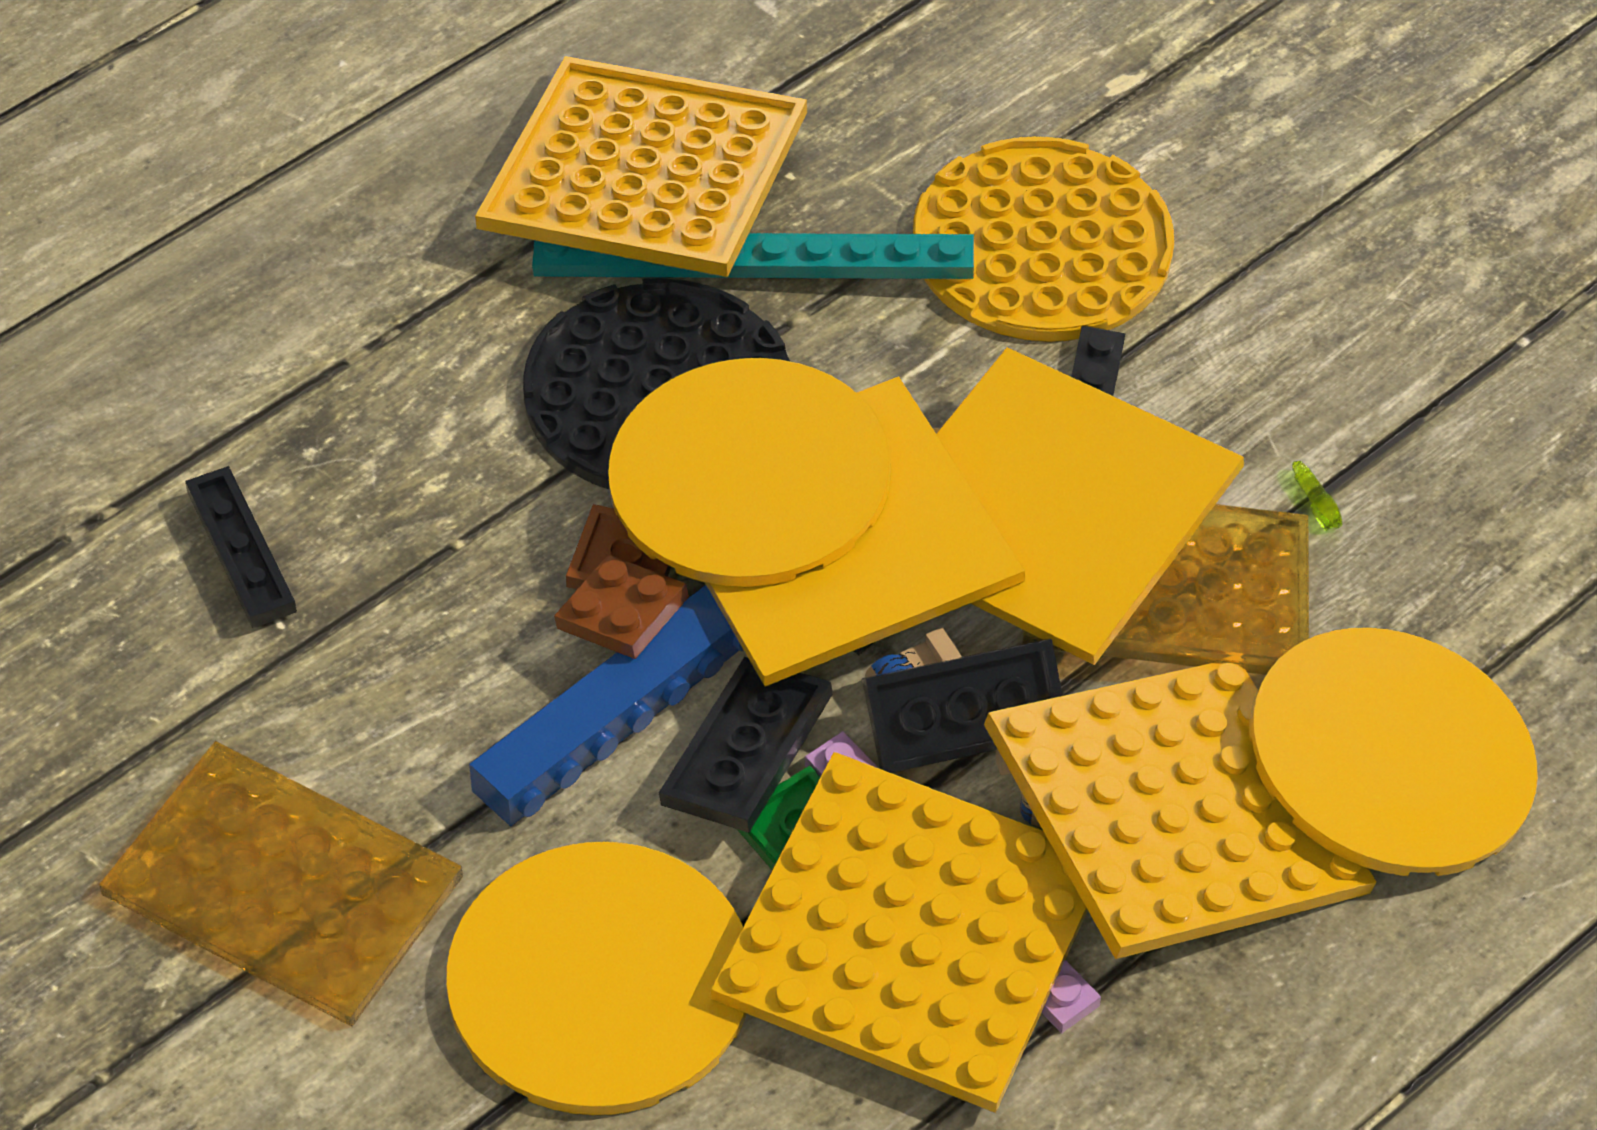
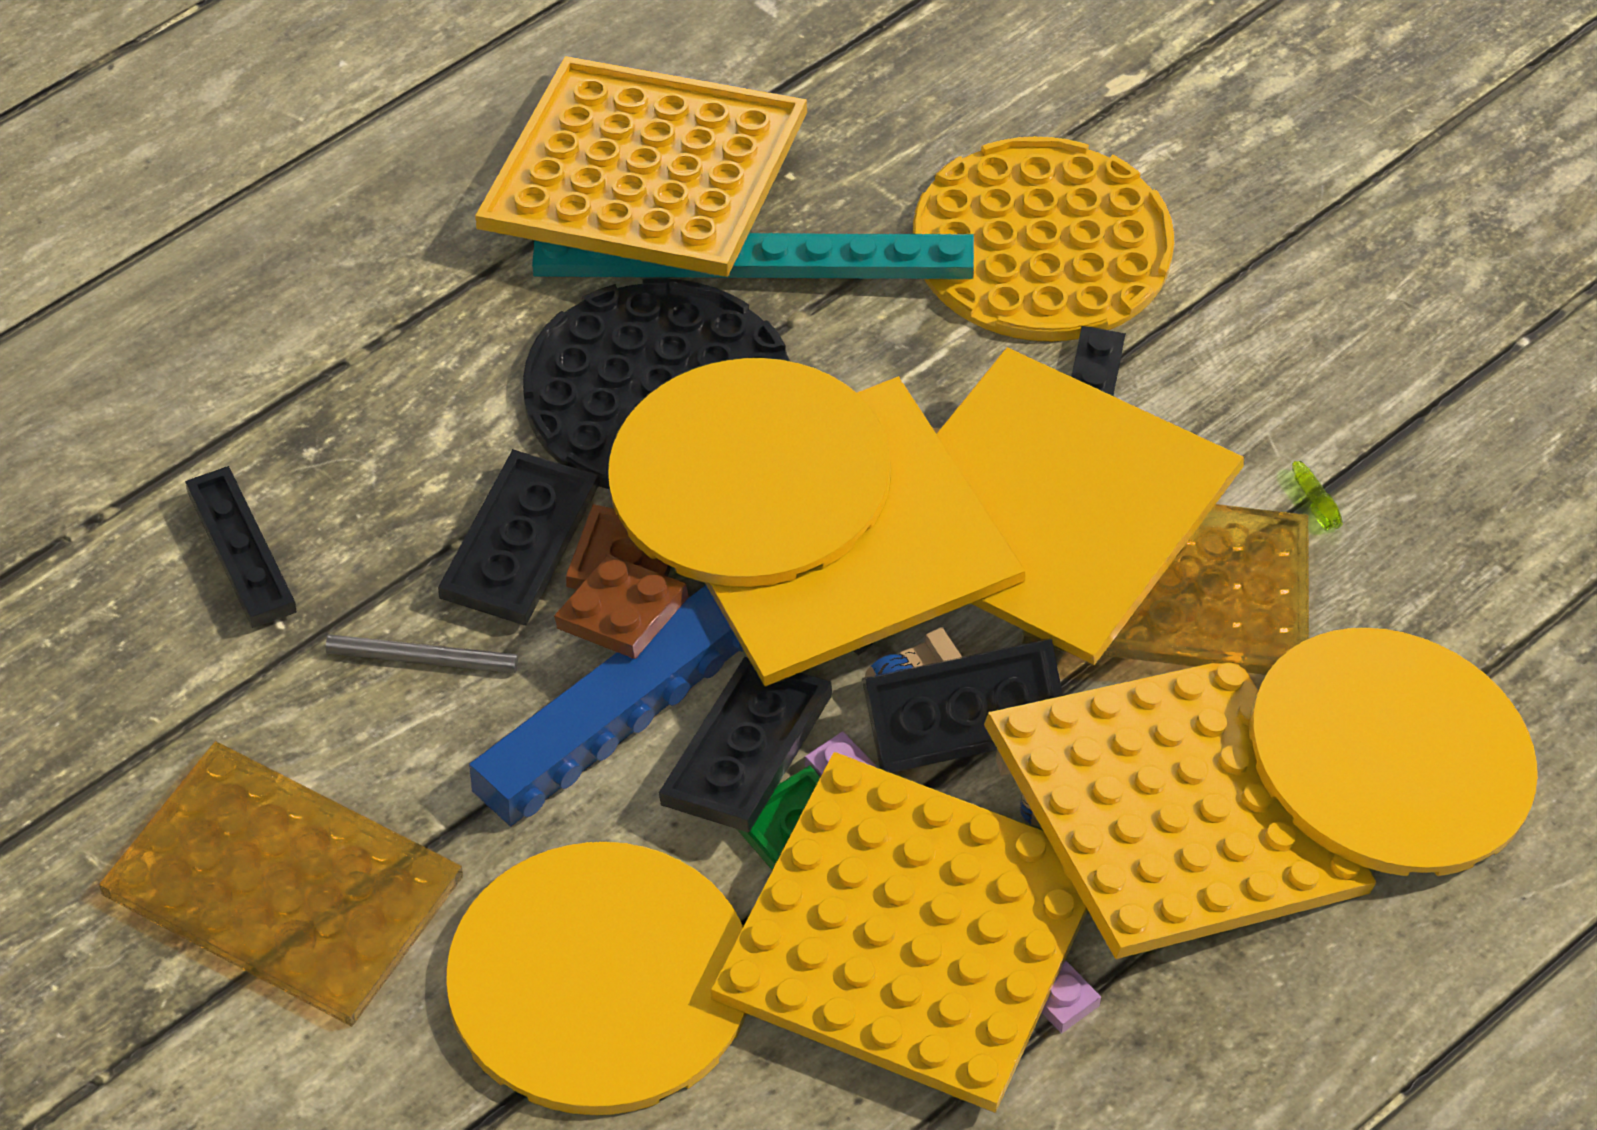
(421, 653): none -> flat silver bar
(518, 537): none -> black plate

